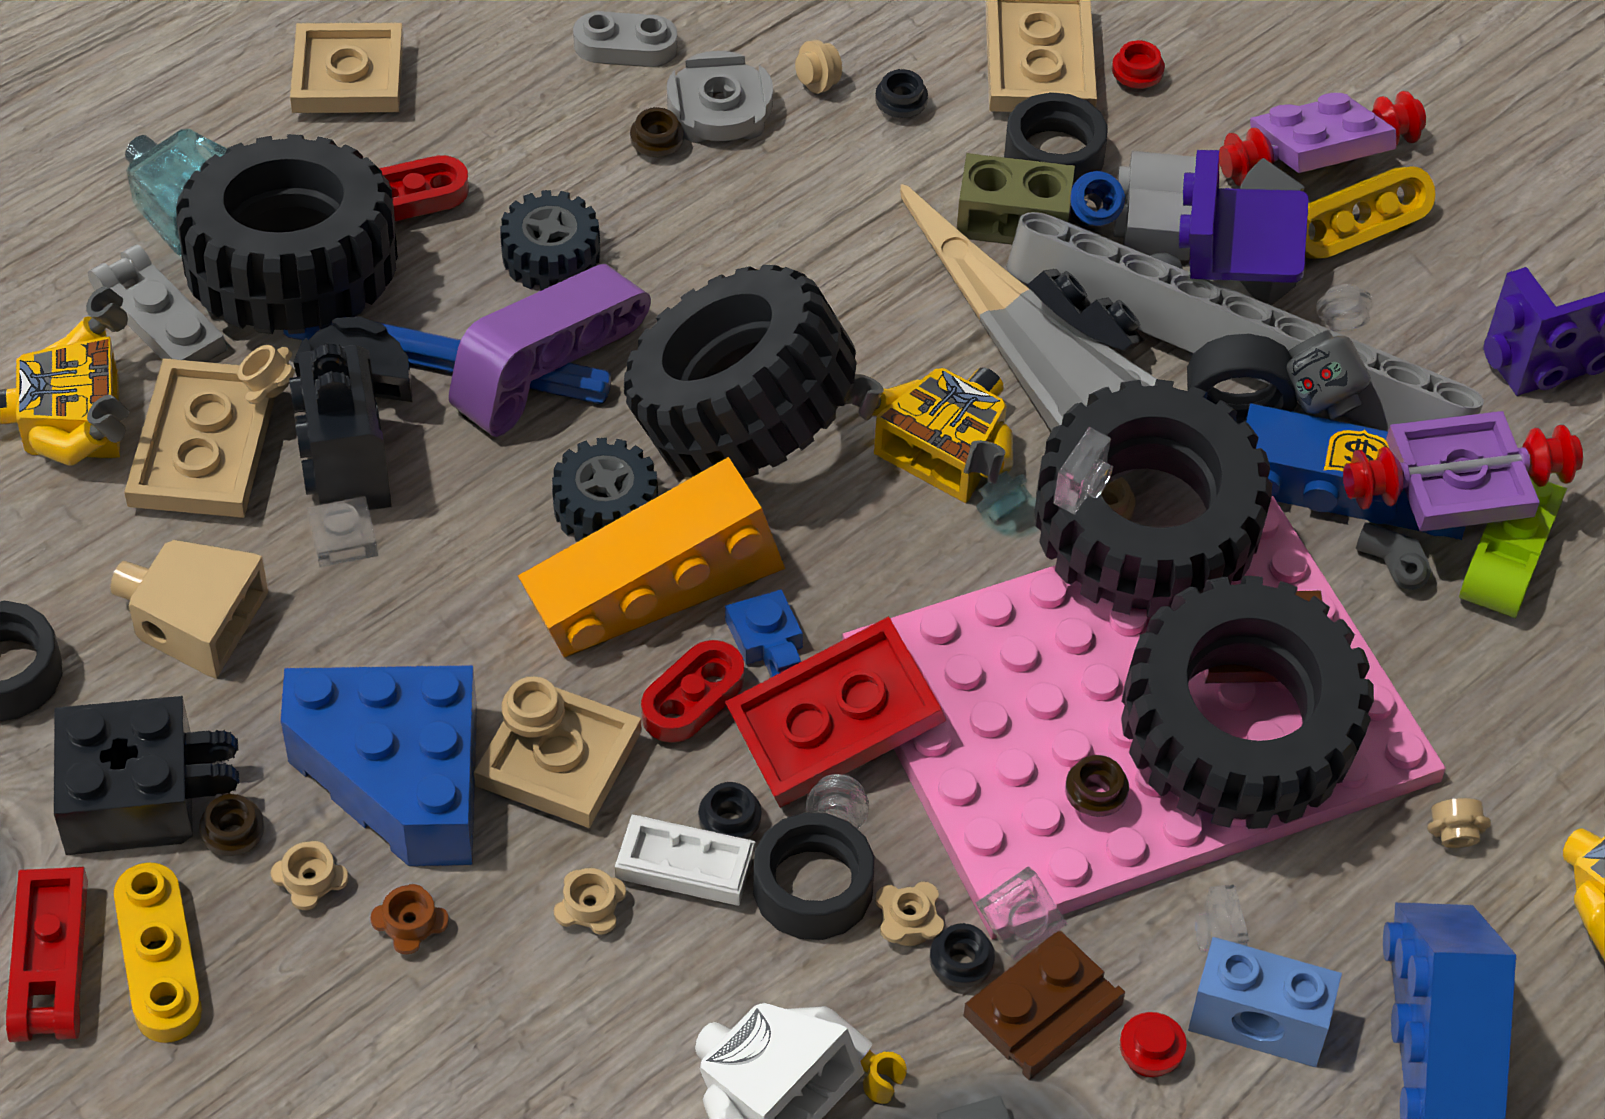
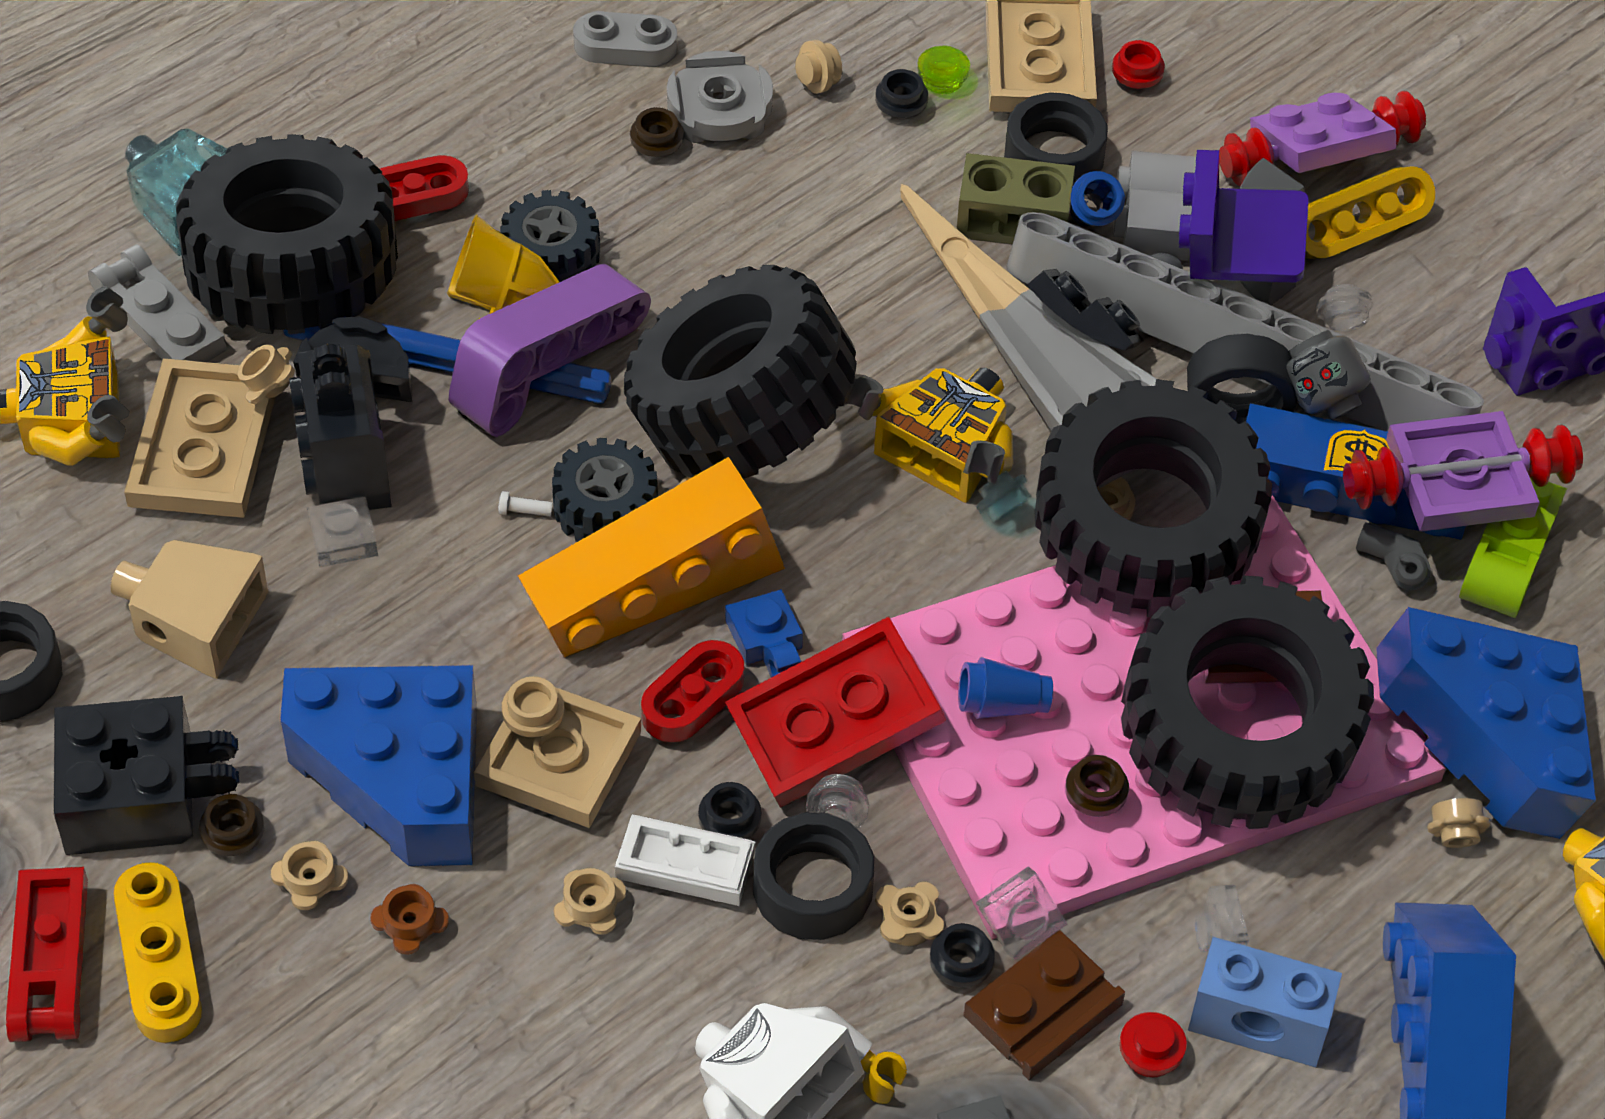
(347, 68): tan plate -> none
(496, 269): none -> yellow helmet
(523, 505): none -> white piece
(943, 69): none -> clear neon green plate
(1002, 690): none -> blue cone
(1084, 471): clear plate -> none
(1497, 711): none -> blue brick

